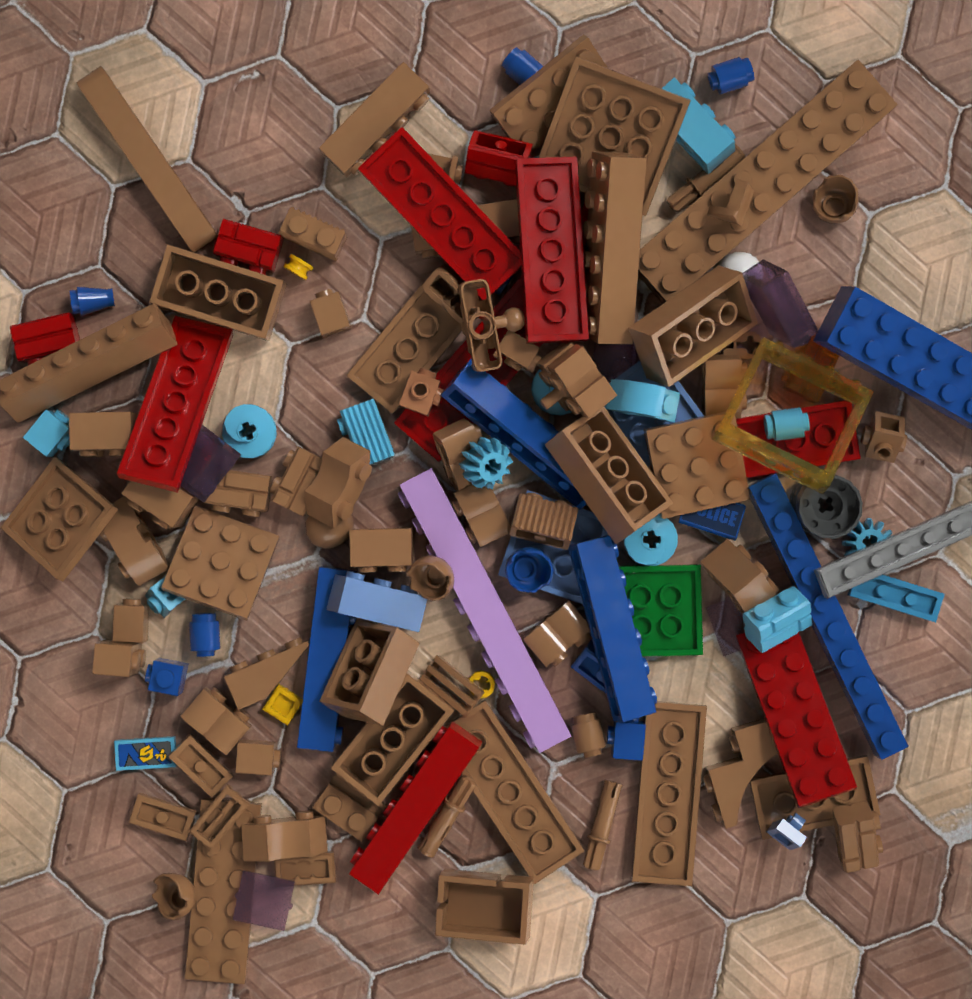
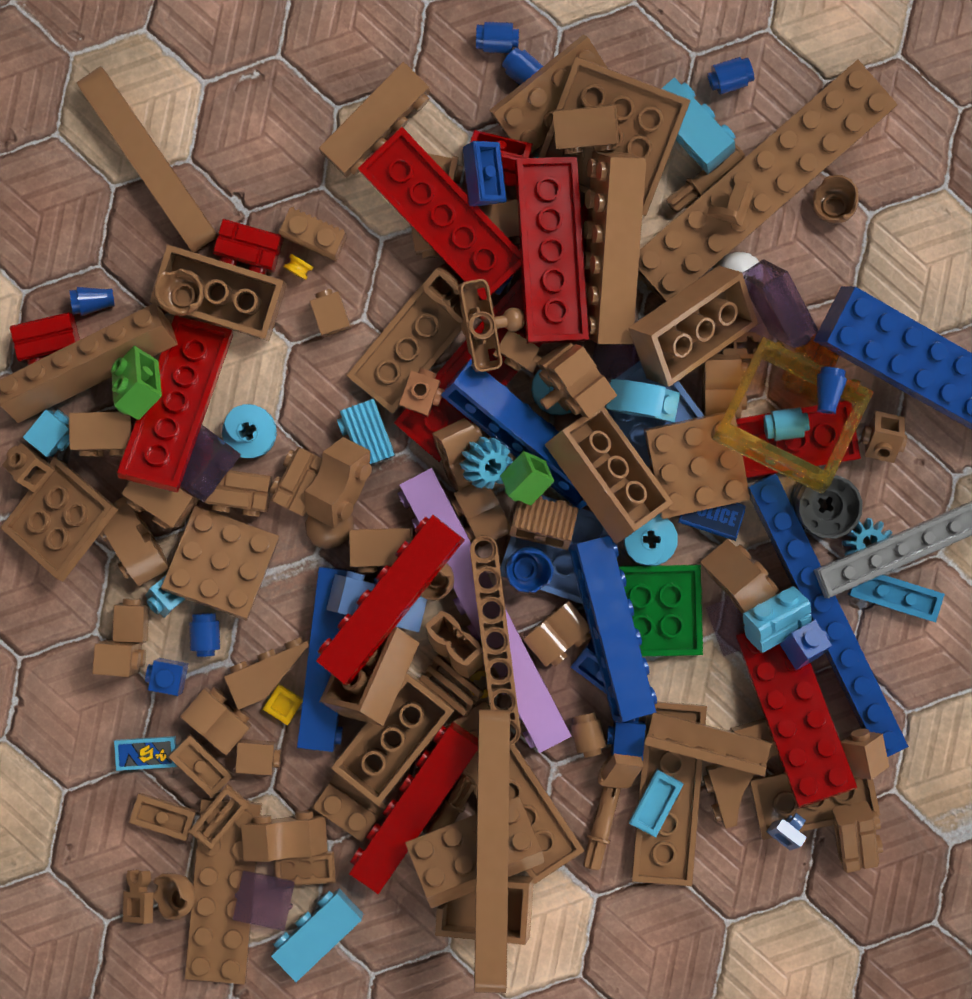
(21, 461): none -> medium nougat brick
(135, 383): none -> bright green brick
(137, 901): none -> medium nougat plate
(179, 292): none -> medium nougat hair
(316, 934): none -> medium azure brick
(390, 599): none -> red brick
(448, 855): none -> medium nougat brick
(458, 646): none -> medium nougat brick
(484, 173): none -> blue slope
(492, 852): none -> medium nougat beam
(496, 37): none -> blue brick
(497, 624): none -> medium nougat beam
(527, 478): none -> bright green brick
(586, 127): none -> medium nougat brick
(620, 771): none -> medium nougat tile
(656, 803): none -> medium azure tile
(708, 743): none -> medium nougat fence
(806, 644): none -> blue brick
(830, 388): none -> blue cone
(865, 753): none -> medium nougat brick

